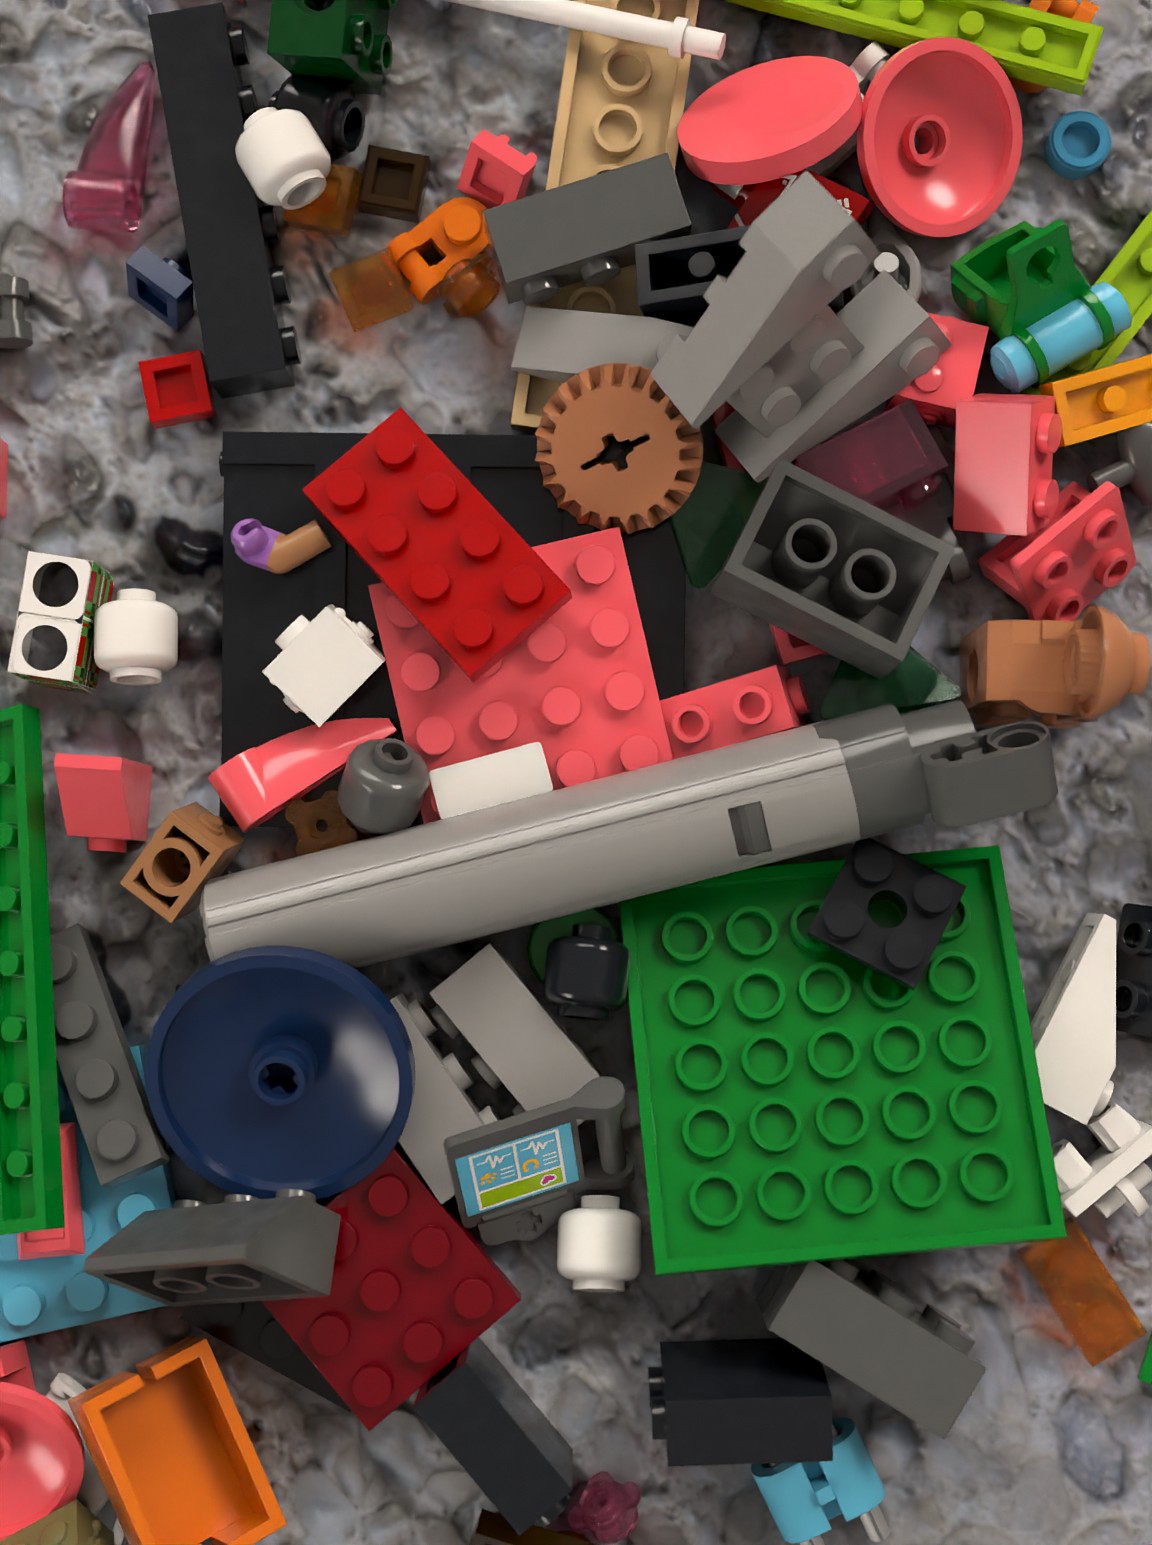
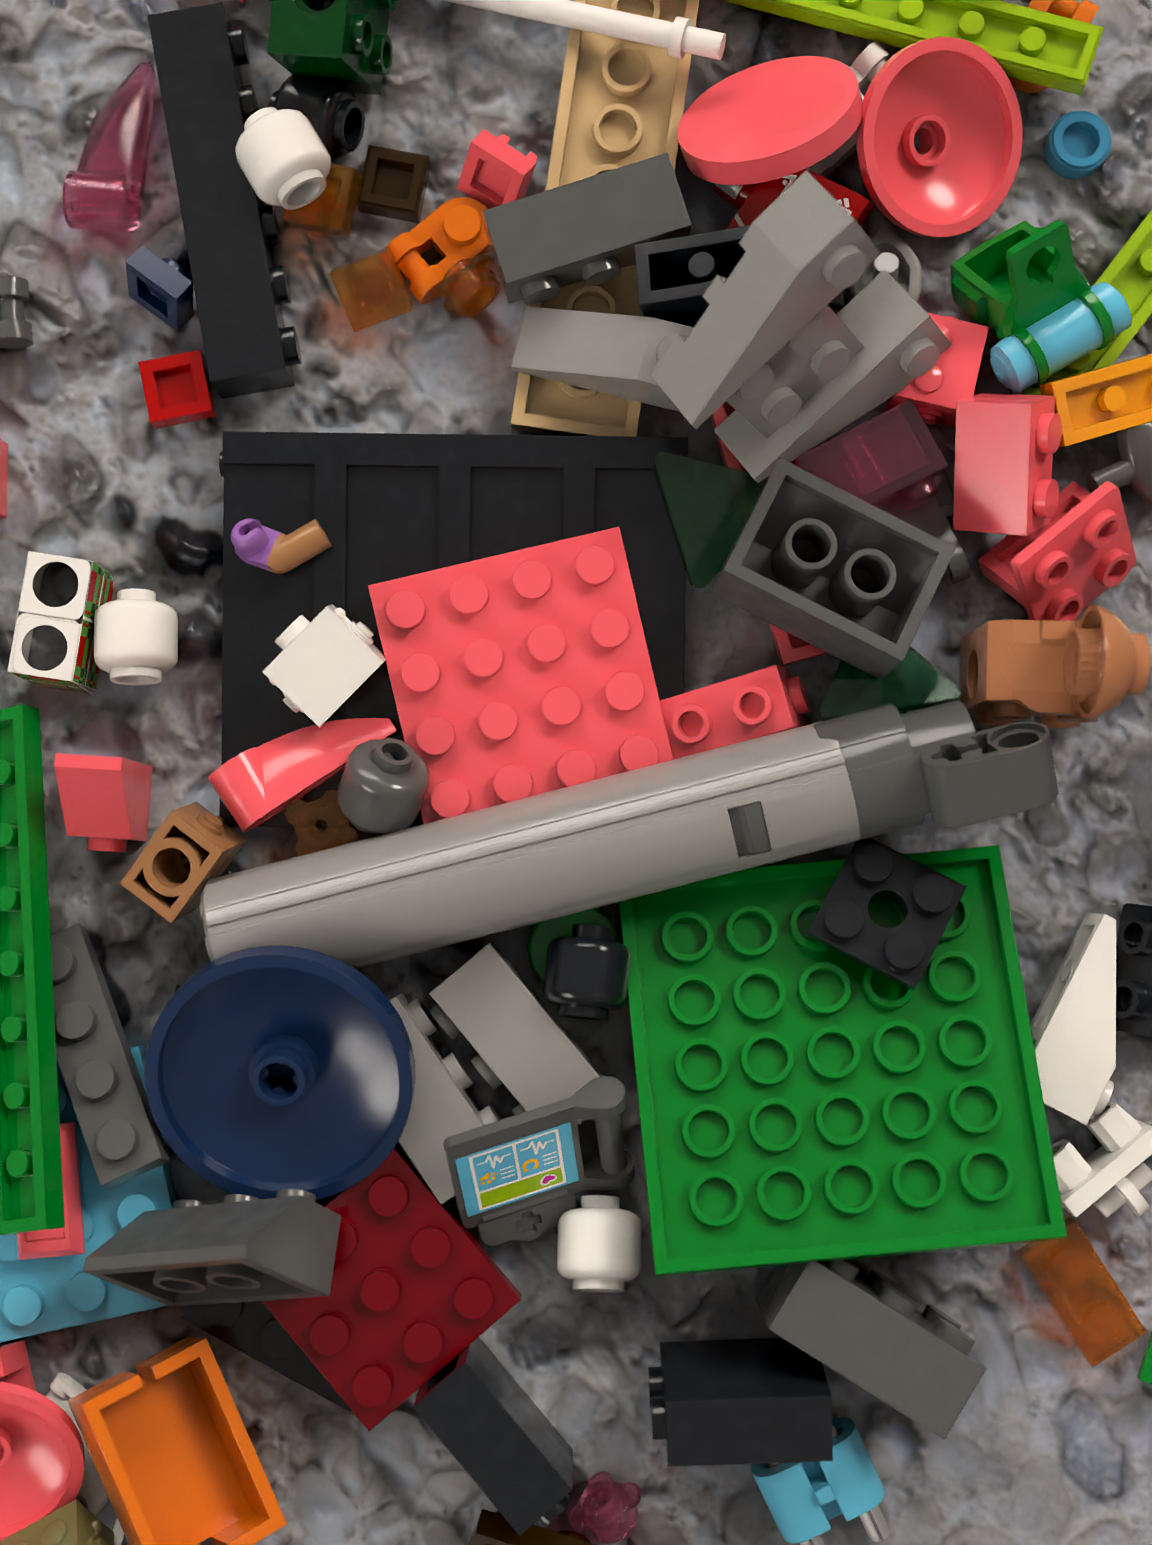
(437, 544): red plate -> none
(490, 780): white sticker -> none
(629, 405): nougat gear -> none

